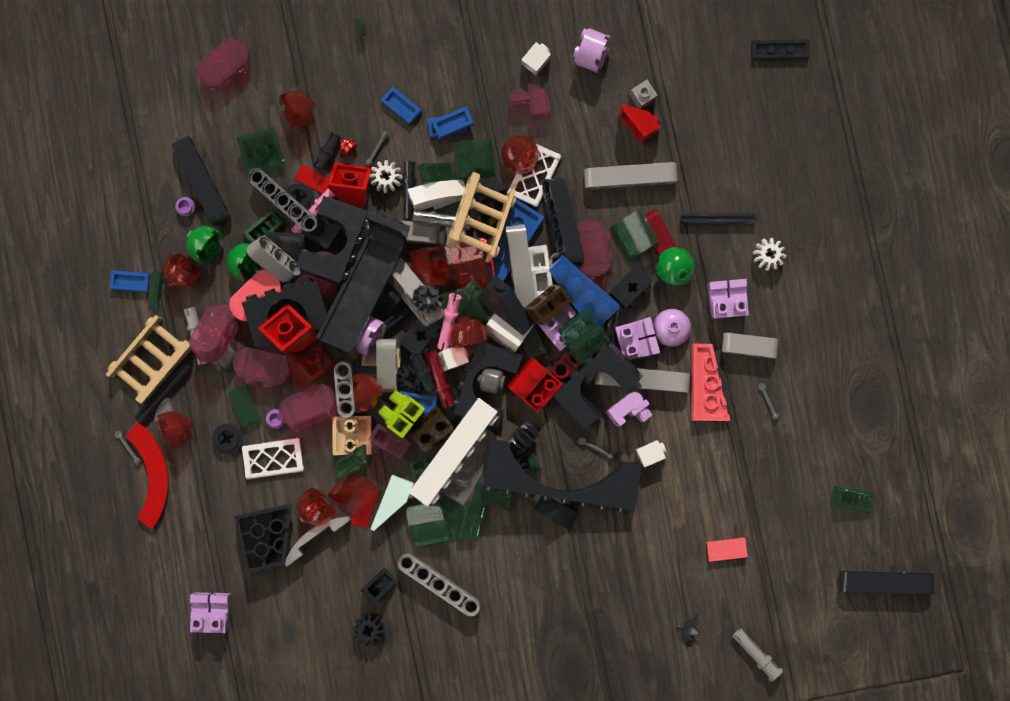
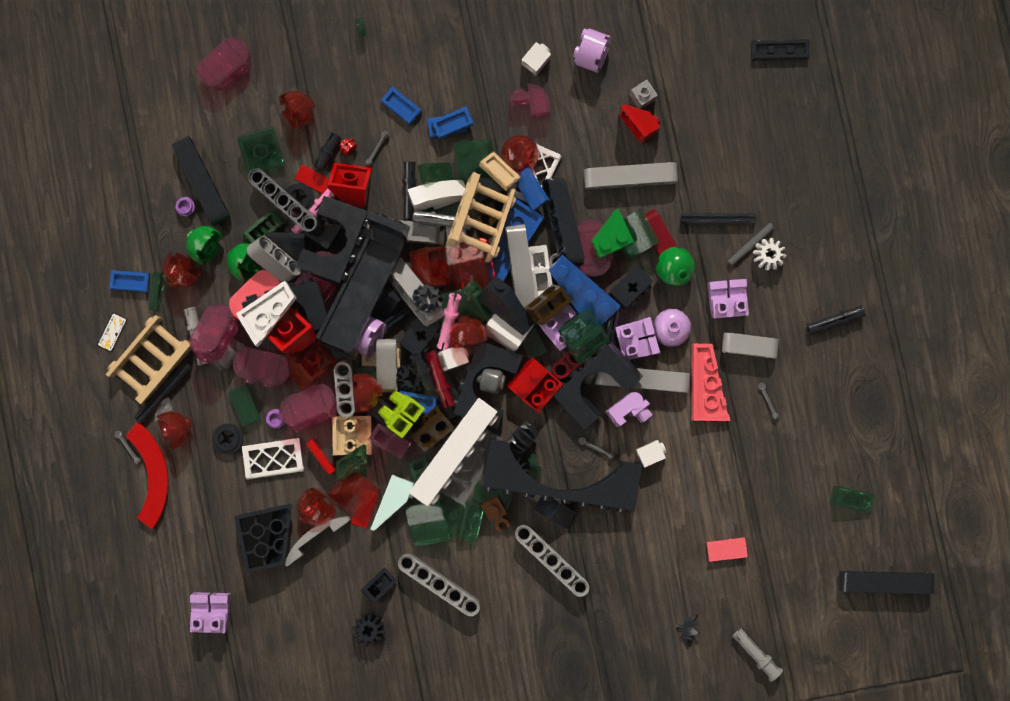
(112, 332): none -> sticker
(266, 311): none -> white wing
(321, 456): none -> red tile
(388, 170): white gear -> none
(496, 510): none -> reddish brown plate
(499, 171): none -> tan tile
(531, 189): none -> blue tile
(558, 567): none -> light grey beam
(611, 235): none -> green wing
(751, 244): none -> dark grey bar
(857, 312): none -> black pin

